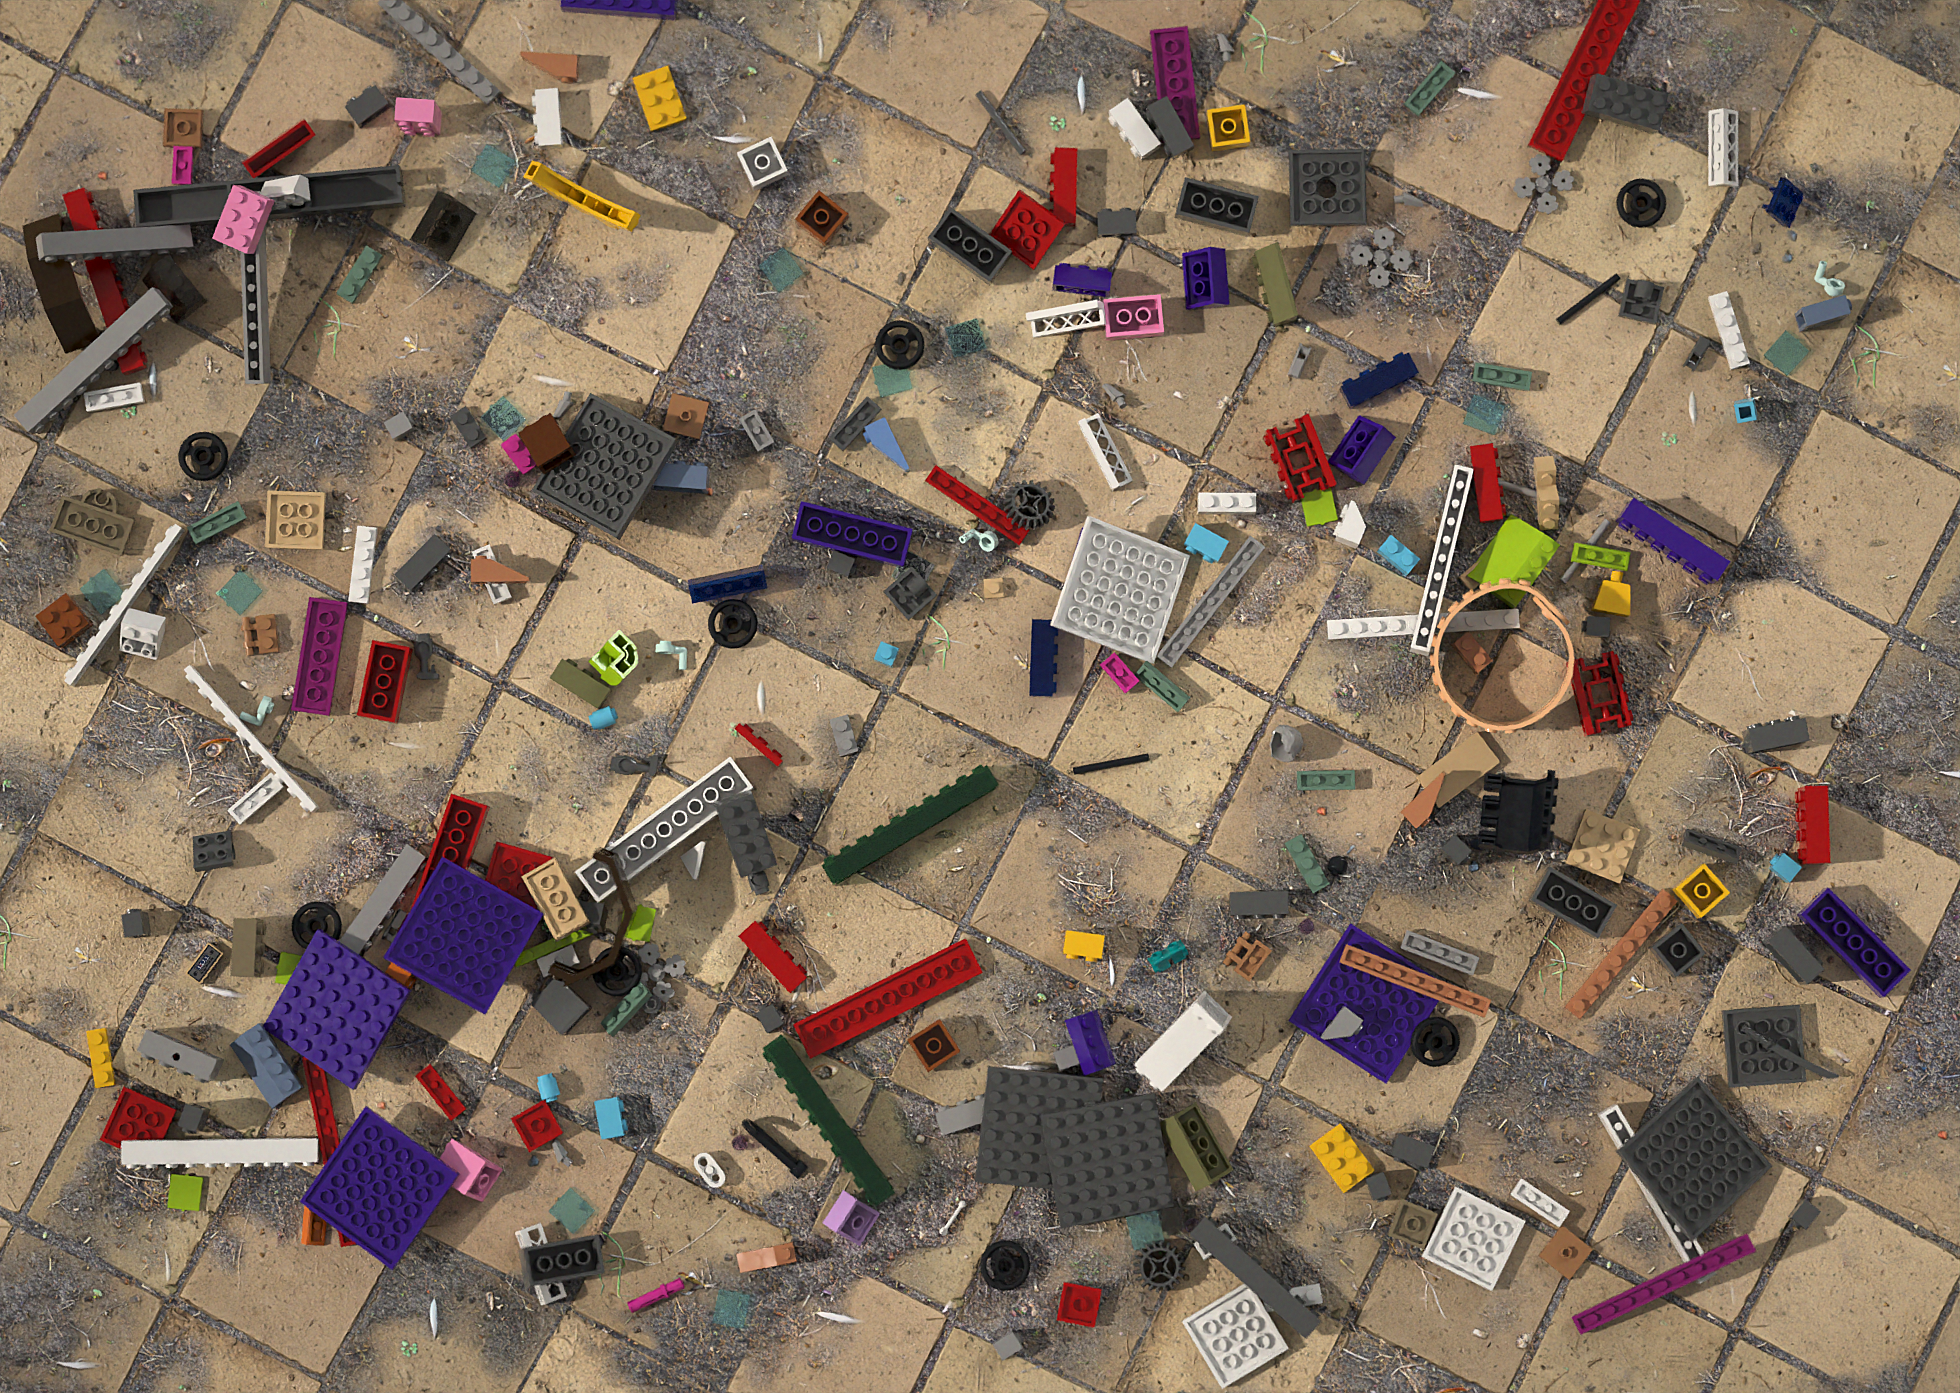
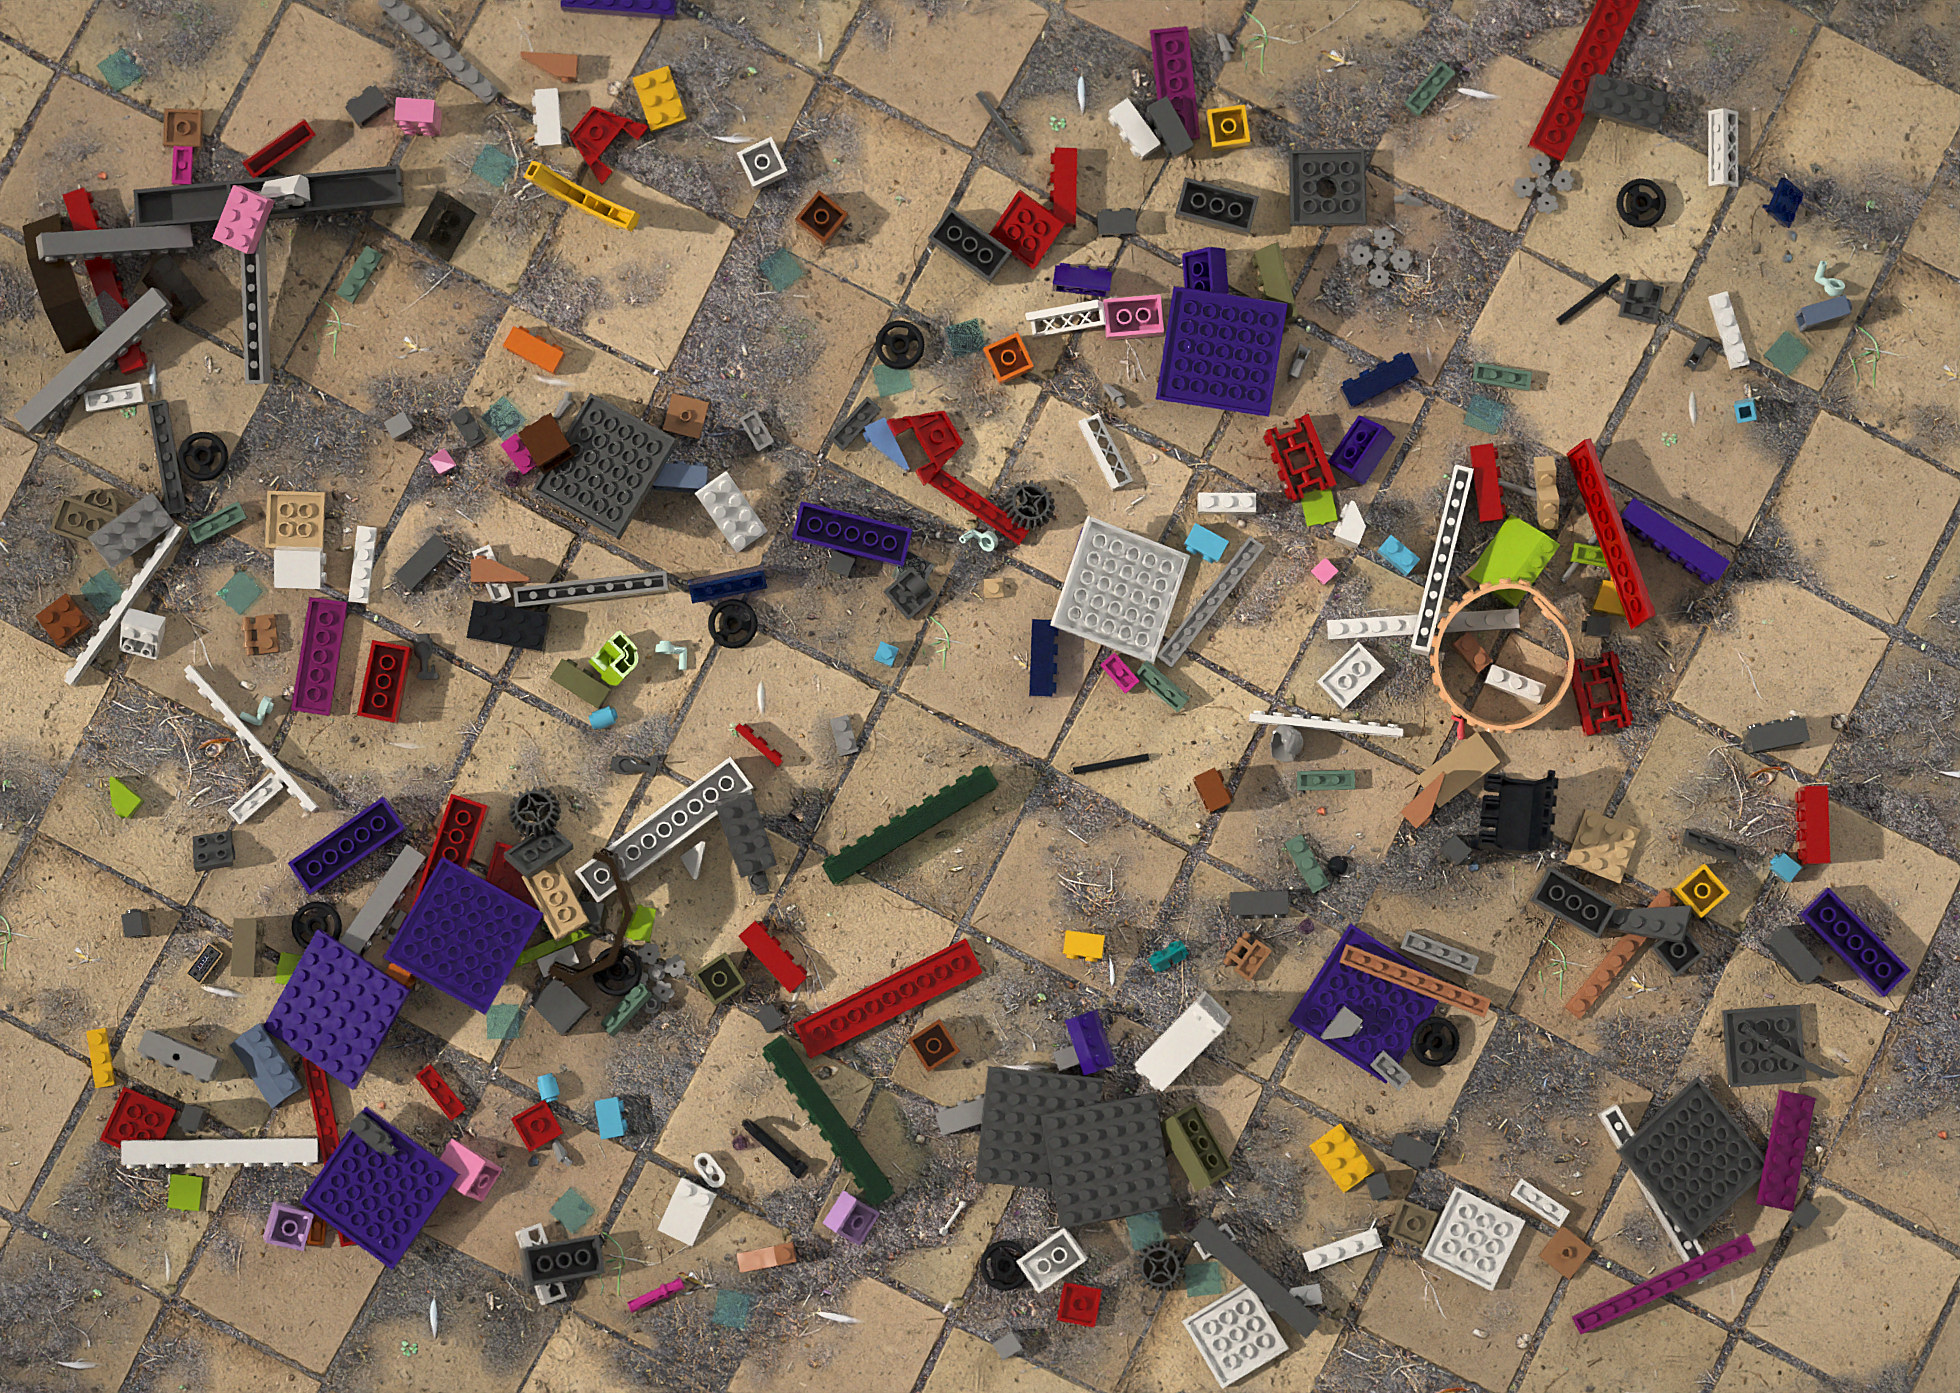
(105, 311): none -> clear light blue piece
(119, 70): none -> clear light blue piece
(123, 799): none -> lime slope
(131, 530): none -> light grey brick
(167, 457): none -> dark grey plate
(288, 1226): none -> lavender slope
(299, 567): none -> white brick
(347, 846): none -> dark purple brick
(372, 1134): none -> dark grey hinge
(442, 462): none -> bright pink slope
(503, 1021): none -> clear light blue piece
(508, 626): none -> black brick
(534, 349): none -> orange brick
(538, 852): none -> dark grey plate
(548, 804): none -> dark grey gear
(591, 589): none -> light grey brick
(597, 132): none -> red wing
(687, 1211): none -> white slope
(720, 979): none -> olive brick
(731, 512): none -> white plate
(935, 435): none -> red wing
(1008, 358): none -> orange brick
(1052, 1259): none -> white slope
(1202, 1279): none -> clear light blue piece
(1212, 790): none -> dark orange brick
(1221, 351): none -> dark purple plate
(1324, 571): none -> bright pink slope
(1334, 724): none -> white plate
(1342, 1249): none -> white plate
(1350, 675): none -> white plate
(1390, 1070): none -> light grey plate
(1460, 730): none -> coral piece
(1514, 684): none -> white brick
(1611, 534): none -> red plate
(1655, 923): none -> dark grey wing
(1786, 1150): none -> magenta plate

